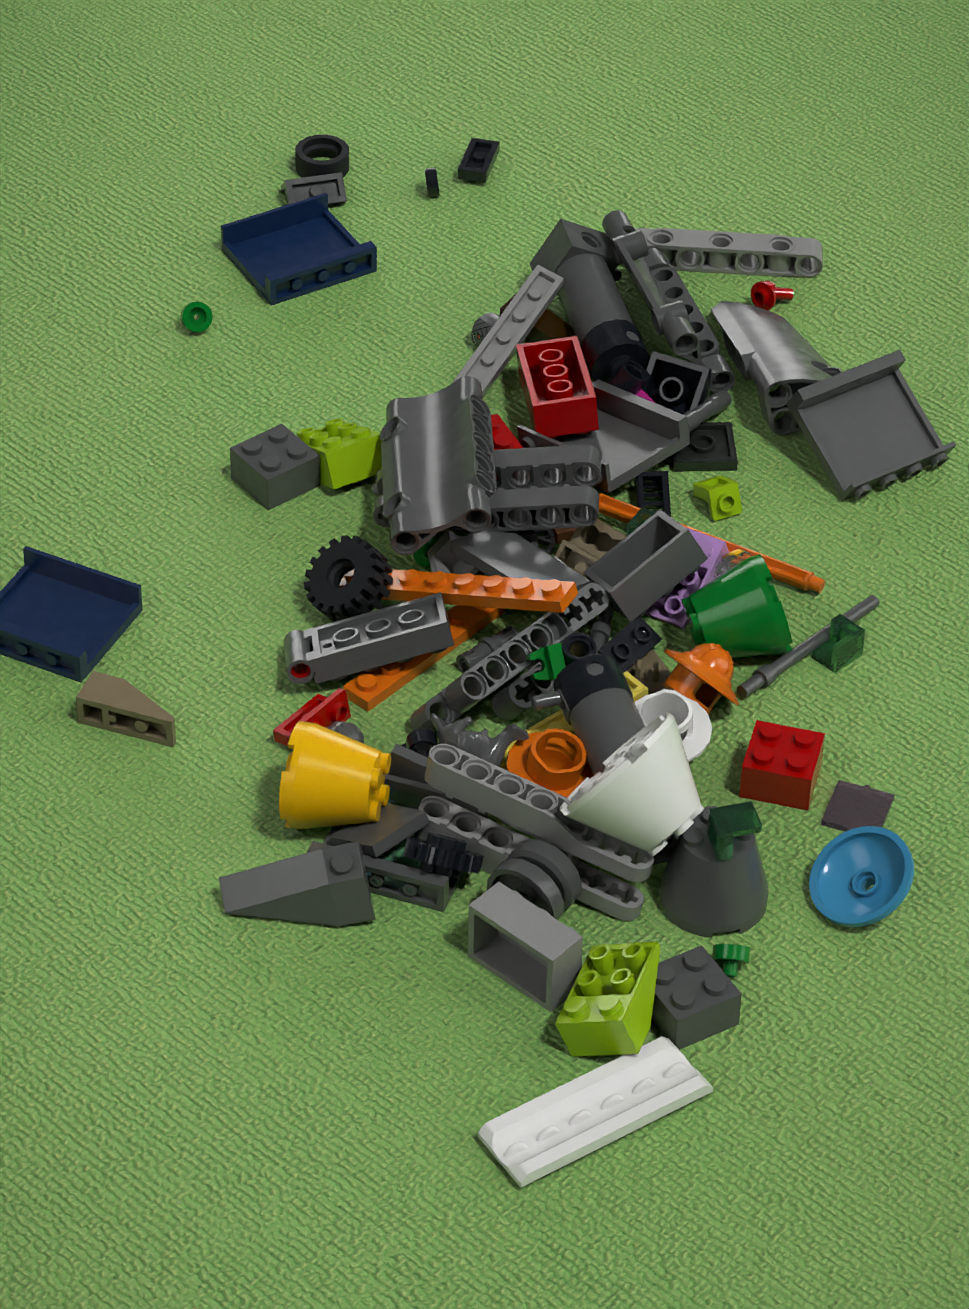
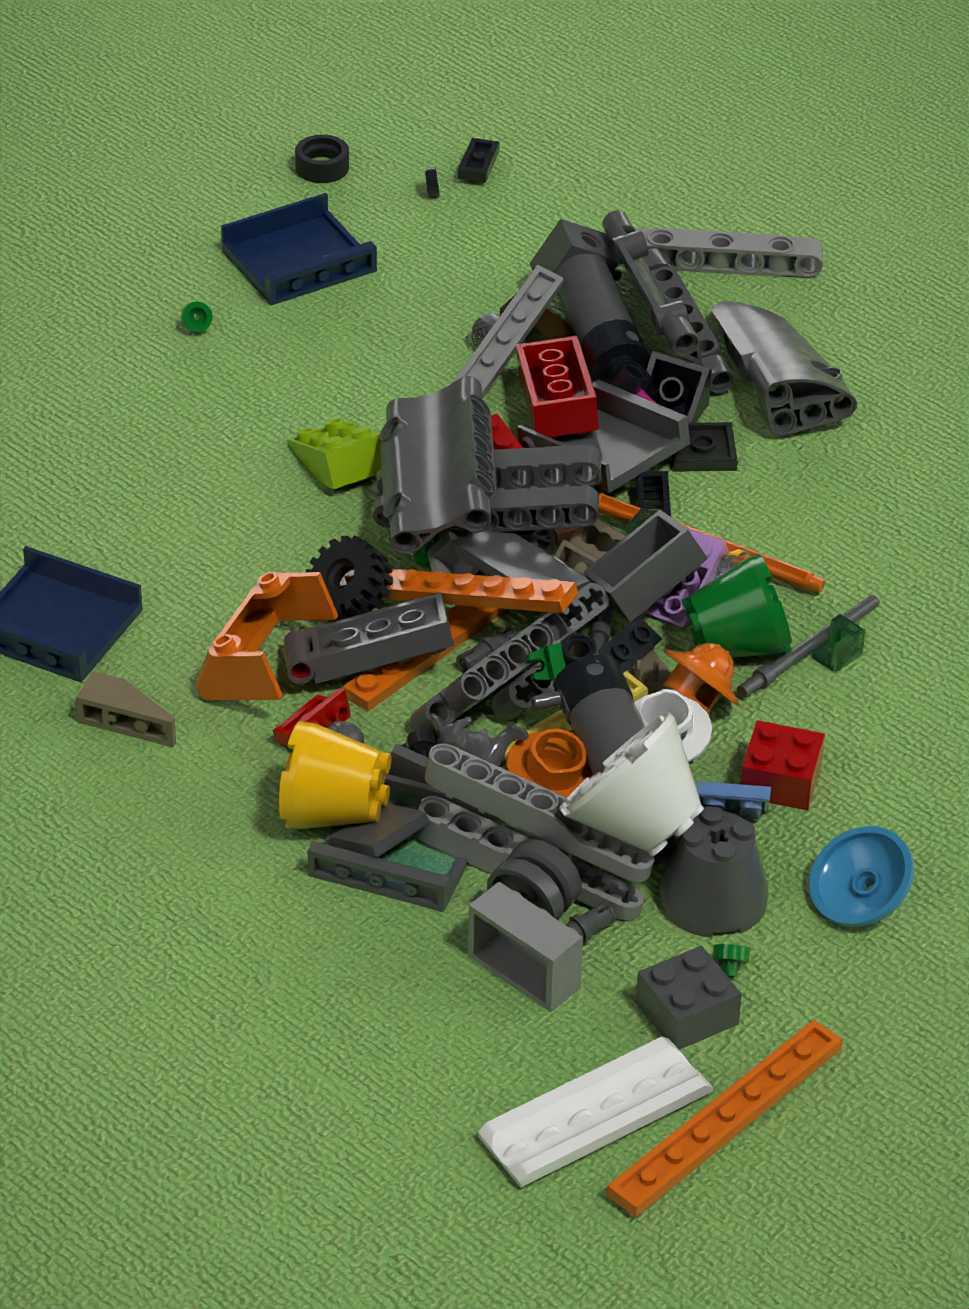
(232, 663): none -> orange windscreen
(275, 466): dark grey brick -> none
(307, 187): dark grey panel -> none
(312, 887): dark grey wedge -> none
(443, 855): black gear -> none
(592, 920): none -> dark grey pin
(611, 1000): lime slope -> none
(710, 407): dark grey piece -> none
(721, 495): lime bracket -> none
(723, 1118): none -> orange plate
(730, 822): clear green panel -> none
(747, 799): none -> medium blue tile
(765, 294): red plate -> none
(856, 807): piece -> none
(867, 427): dark grey panel -> none

